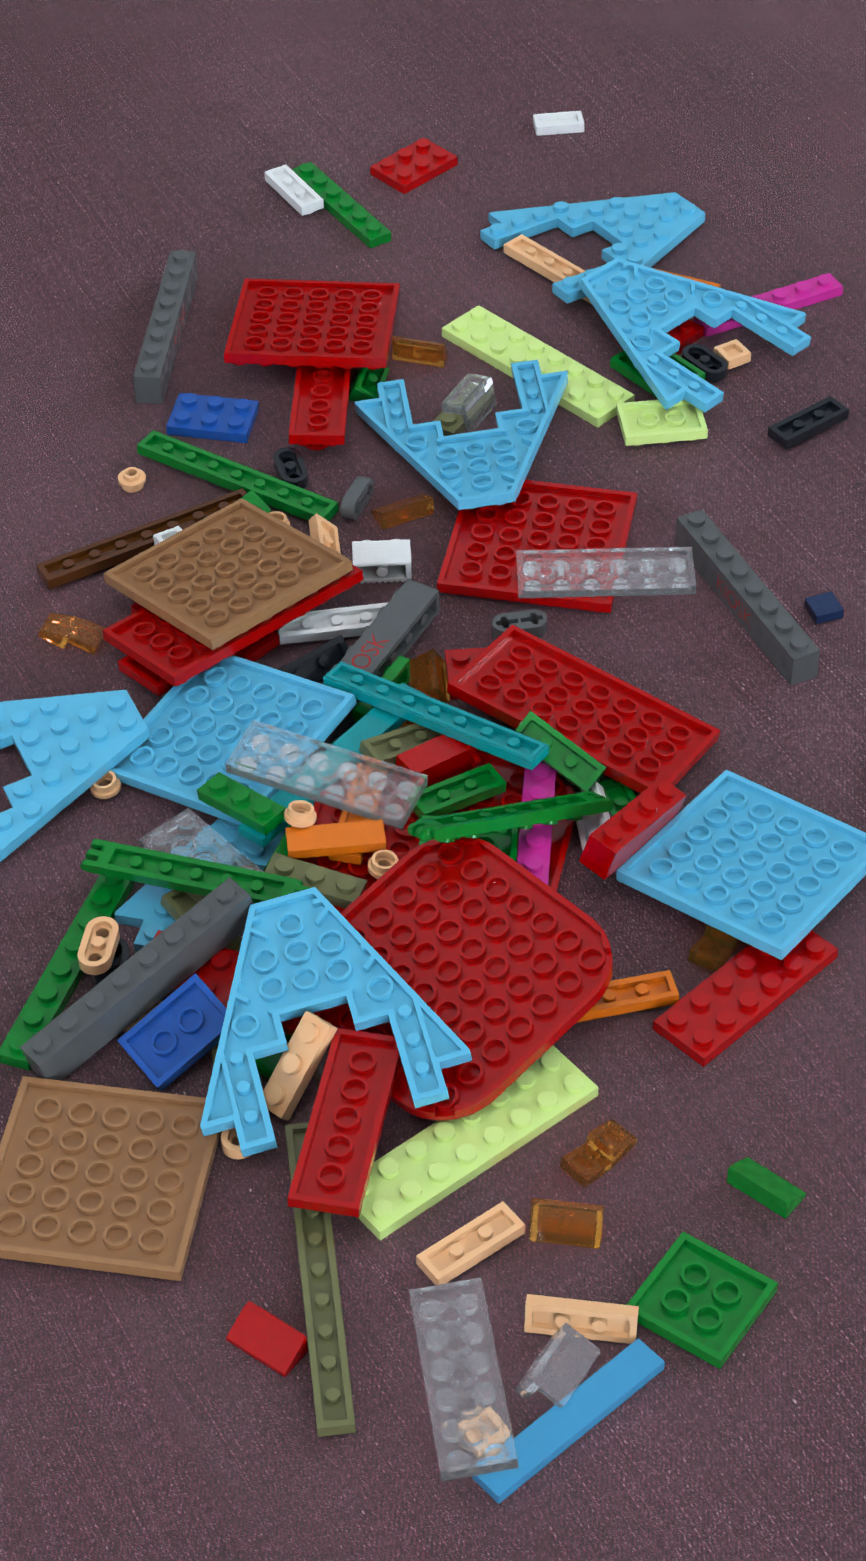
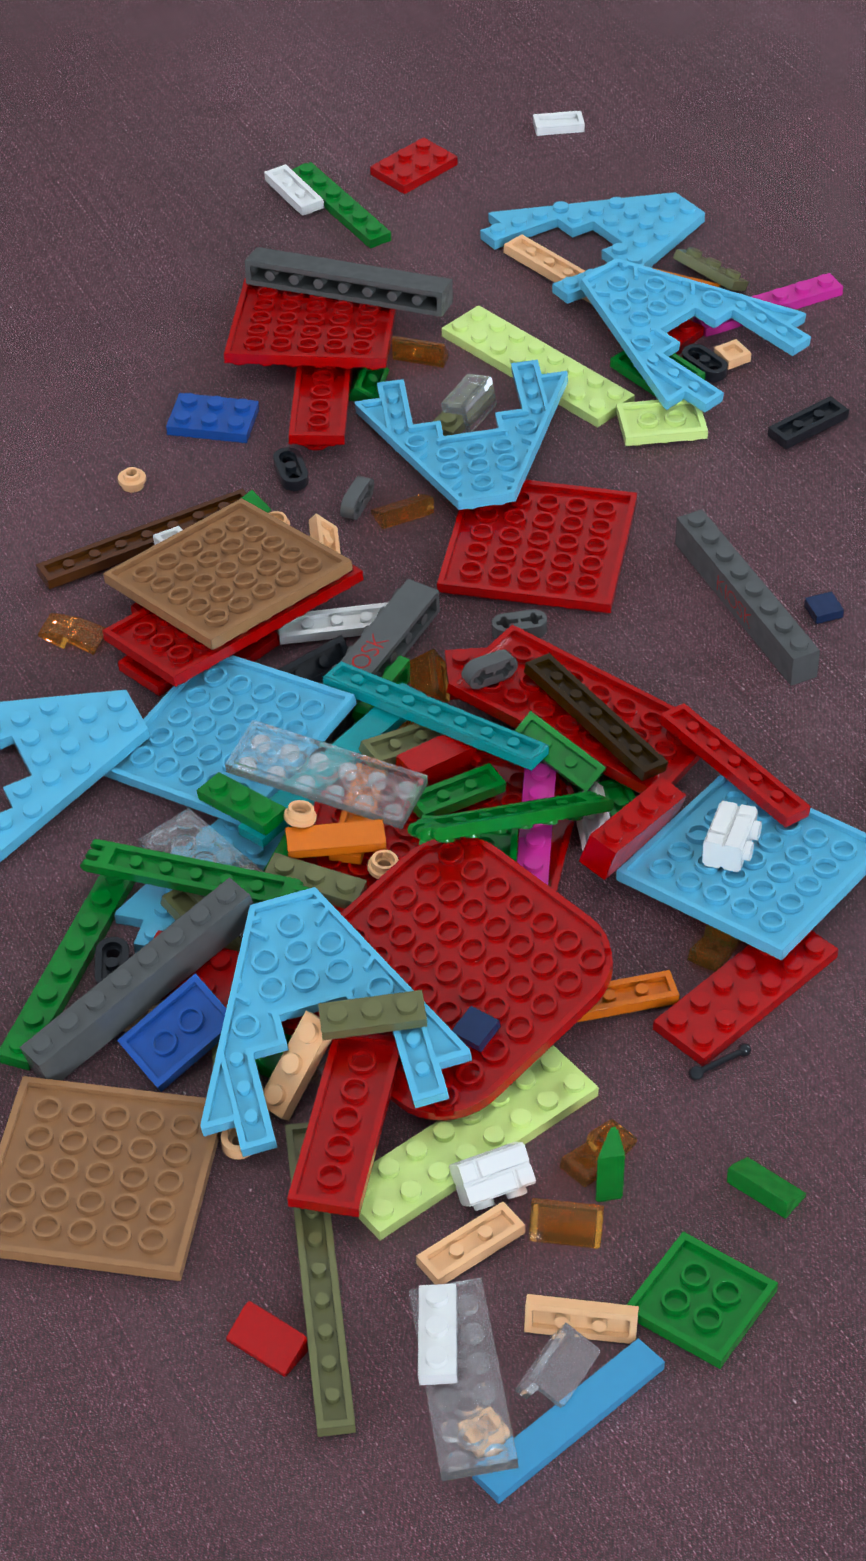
(96, 952): light nougat plate -> none
(106, 787): light nougat plate -> none
(165, 327): dark grey brick -> none
(236, 476): green plate -> none
(349, 281): none -> dark grey brick
(372, 1015): none -> olive plate
(383, 560): white brick -> none
(437, 1334): none -> white plate
(476, 1028): none -> dark blue tile
(489, 669): none -> dark grey beam
(493, 1174): none -> white brick
(596, 717): none -> dark brown plate
(605, 572): clear plate -> none
(610, 1168): none -> green slope
(697, 1072): none -> black hinge
(711, 269): none -> olive plate
(731, 836): none -> white brick
(735, 765): none -> red plate

